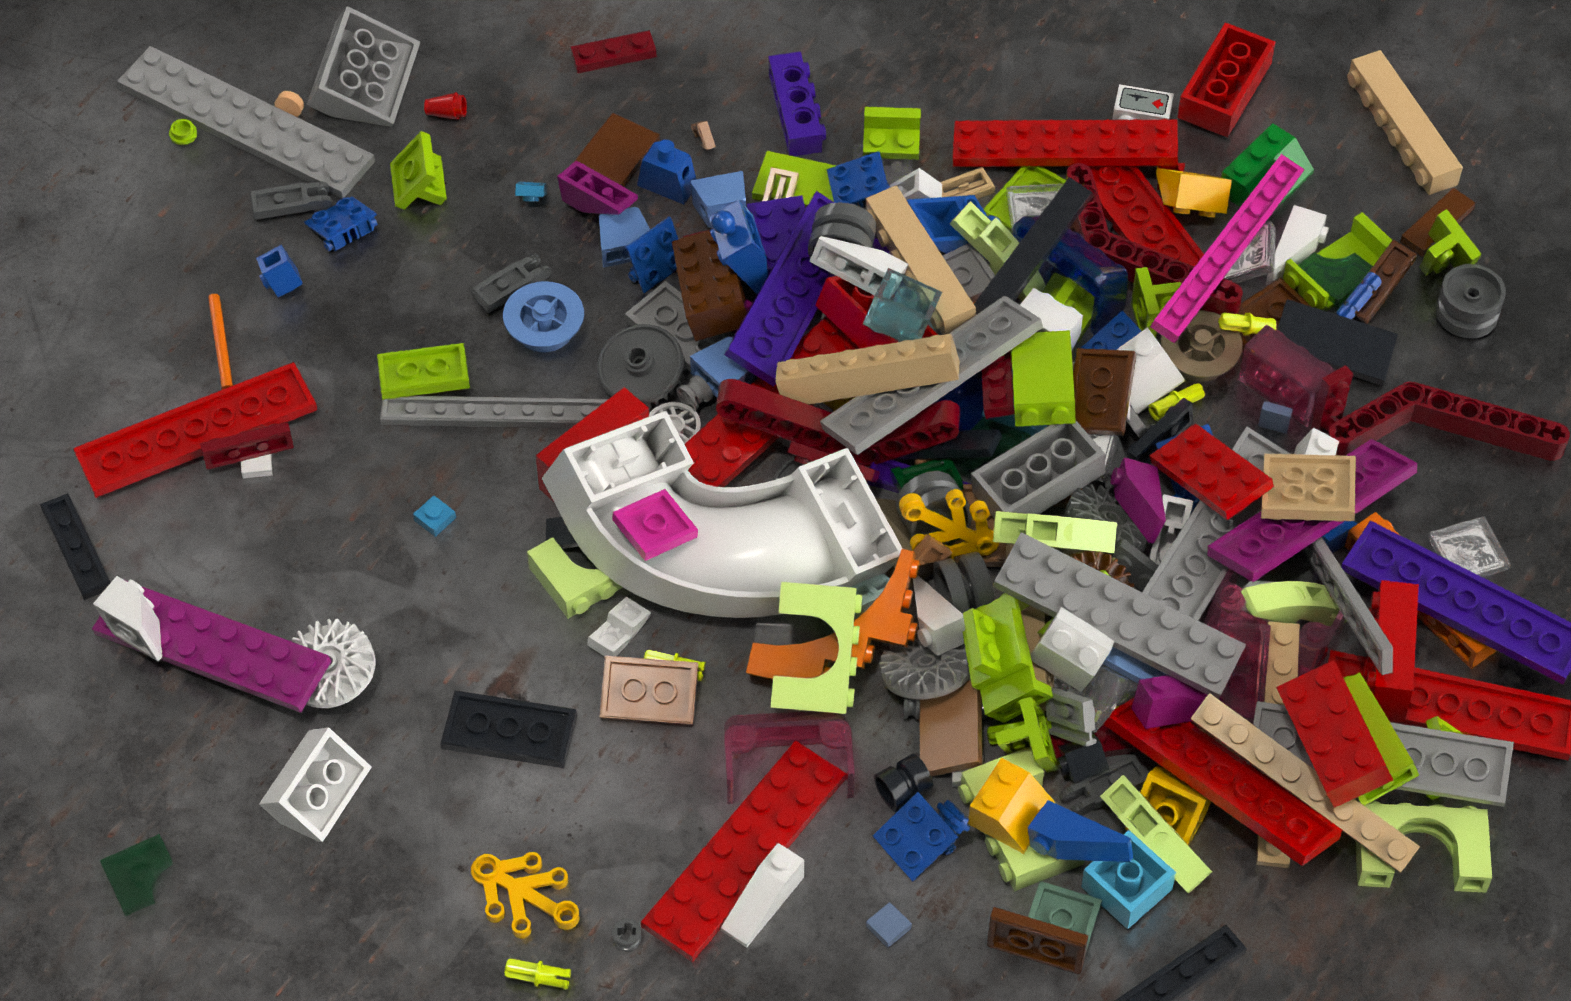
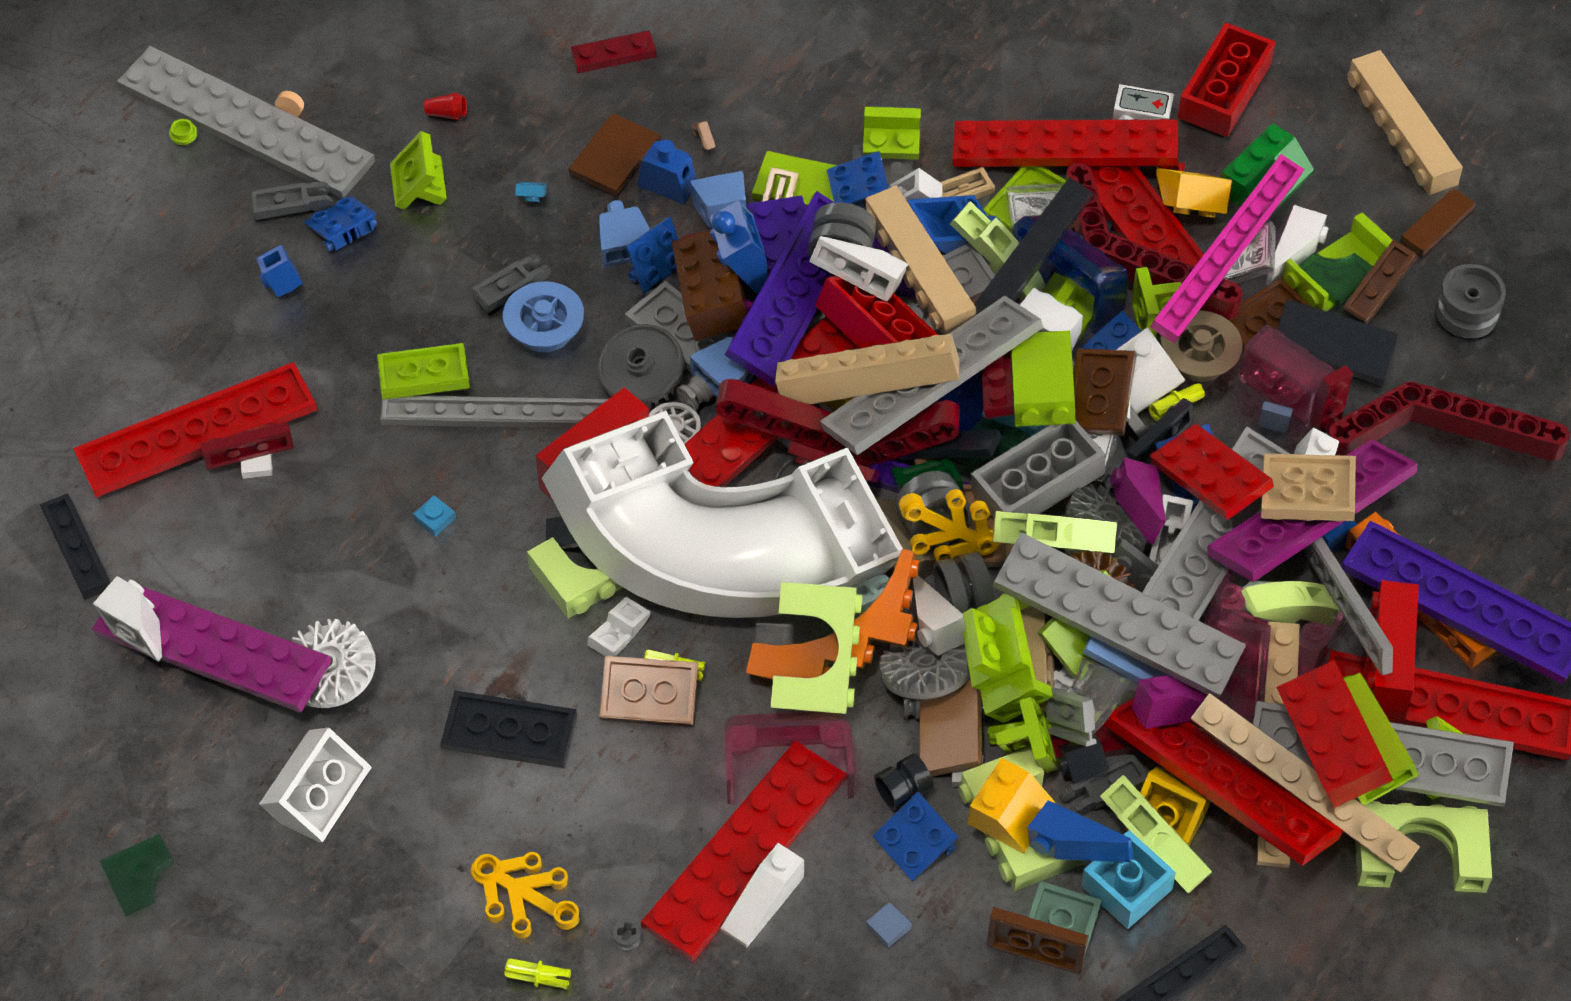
(220, 341): orange bar -> none
(363, 70): light grey slope -> none
(592, 191): magenta slope -> none
(655, 524): dark pink plate -> none
(795, 104): dark purple brick -> none
(902, 307): clear light blue brick -> none
(931, 550): medium nougat tile -> none
(953, 816): blue axle -> none
(1072, 649): white slope -> none
(1244, 323): neon yellow axle -> none
(1360, 296): blue axle -> none
(1451, 246): lime bracket -> none
(1471, 547): clear tile -> none

